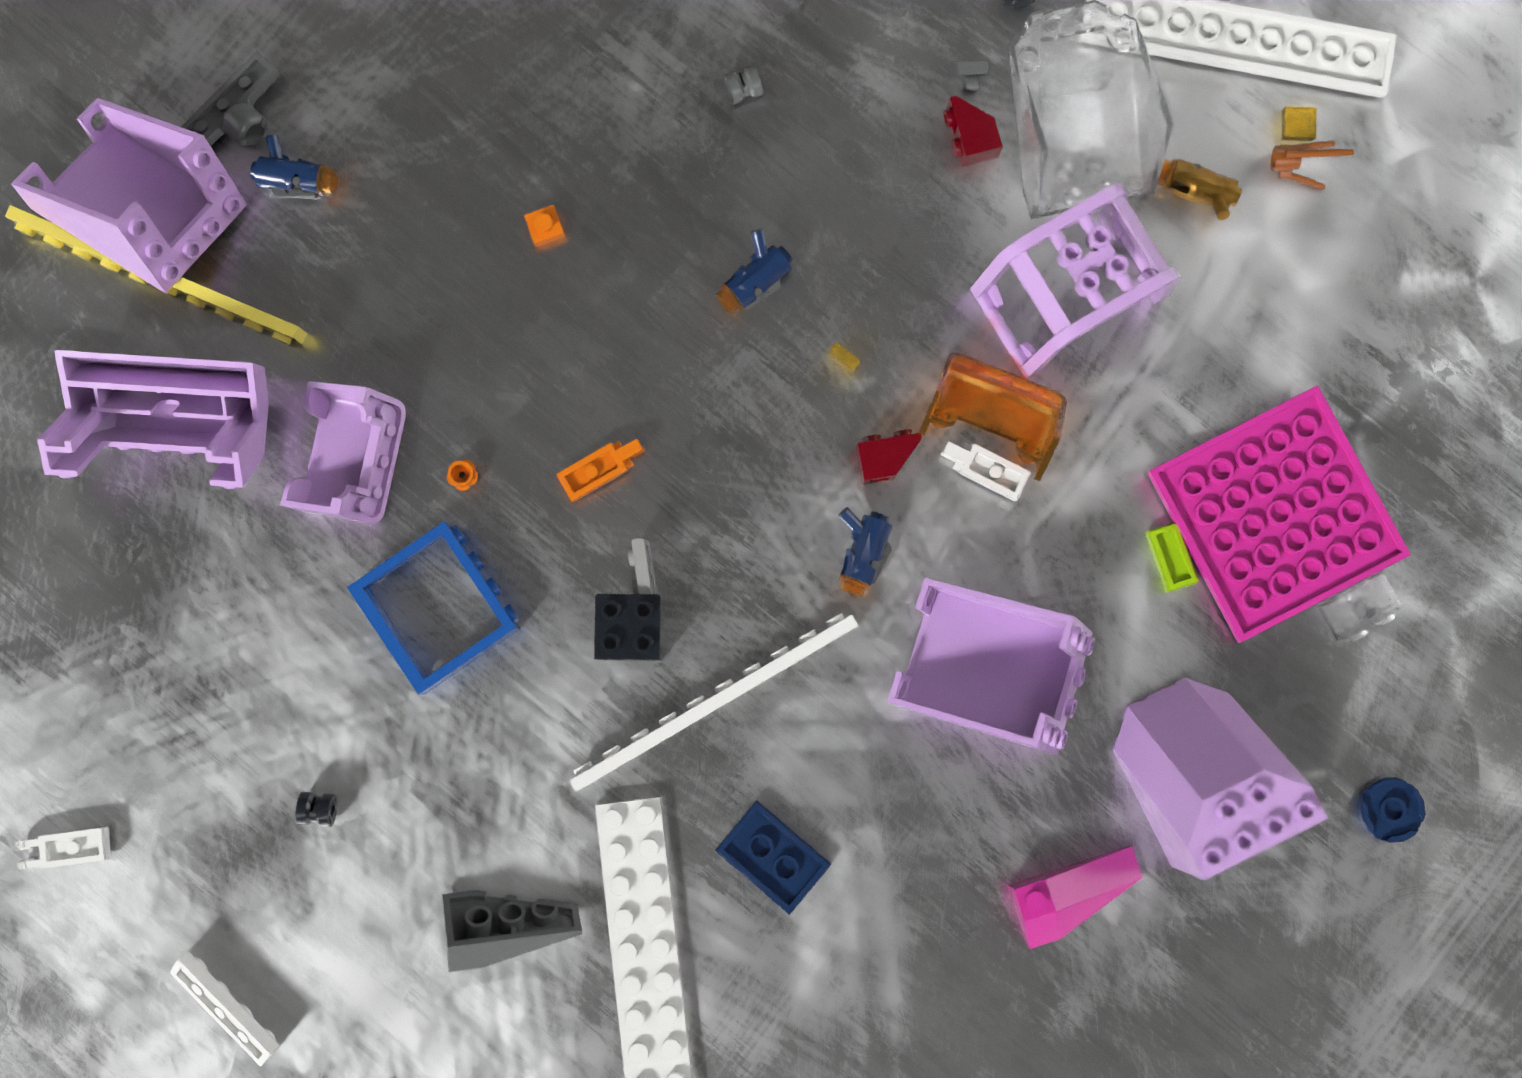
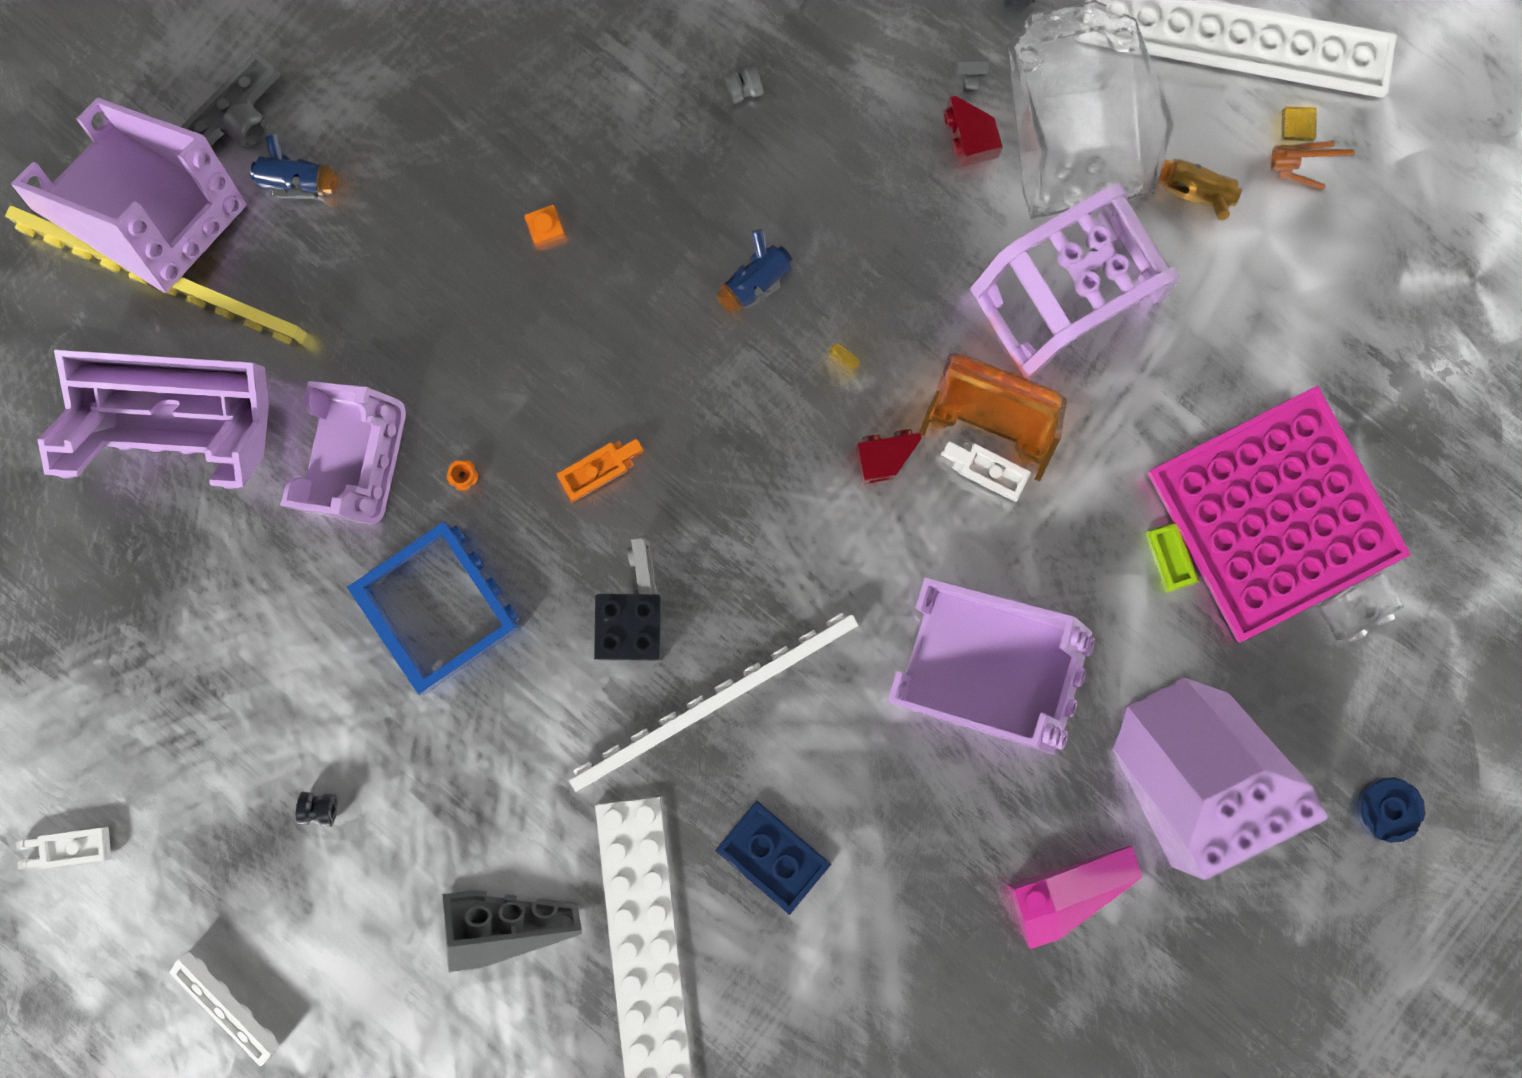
(867, 553): dark blue piece -> none

